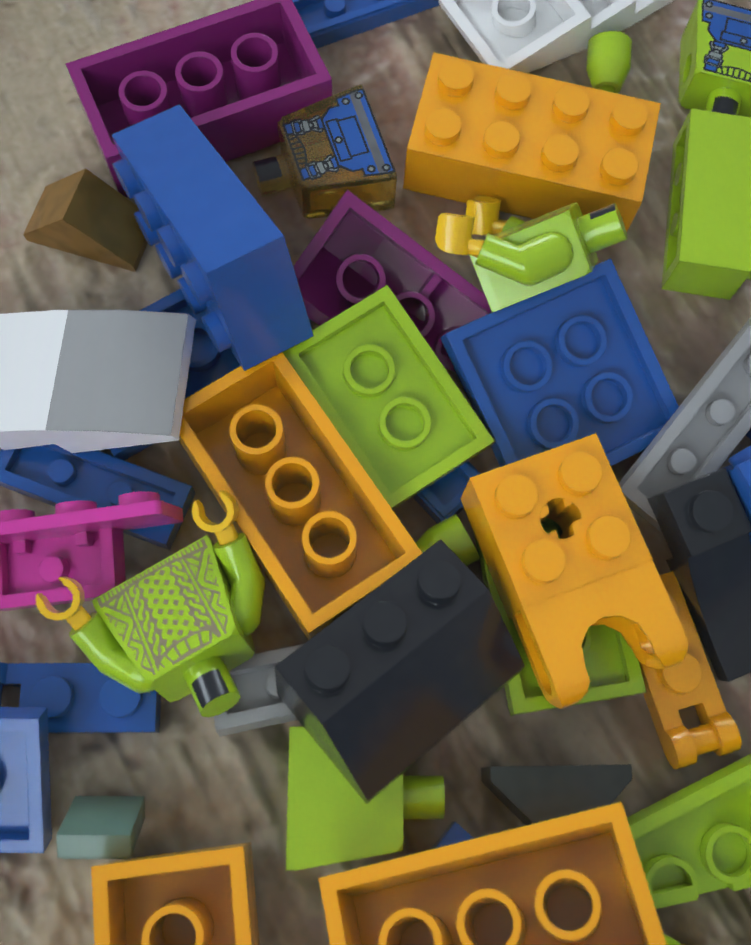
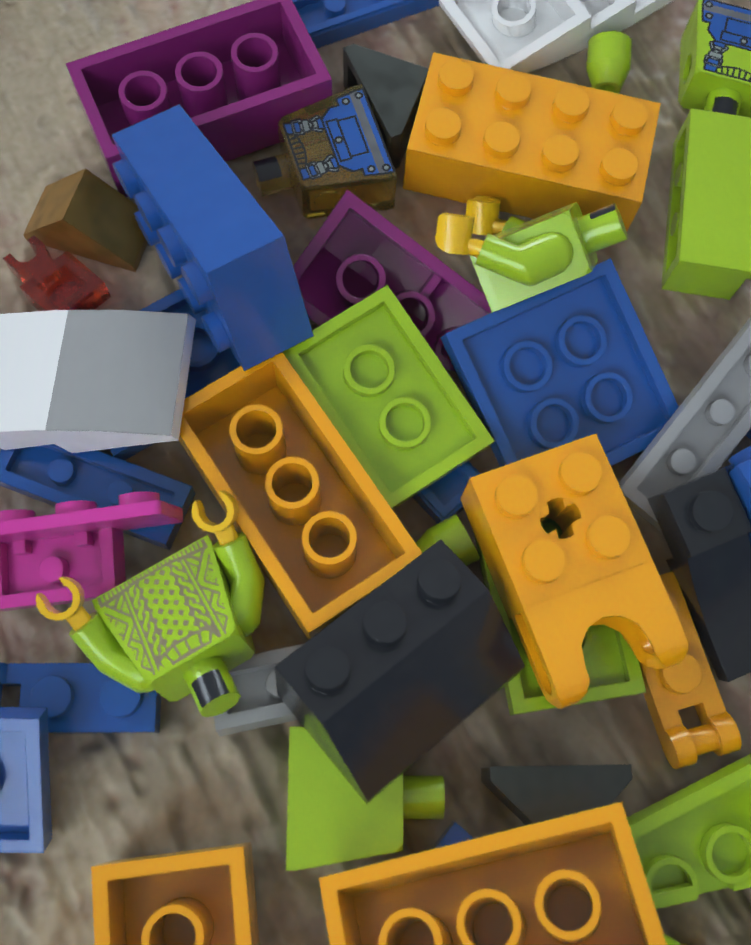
(57, 283): none -> clear red plate
(101, 827): sand green tile -> none
(392, 92): none -> pearl dark grey slope

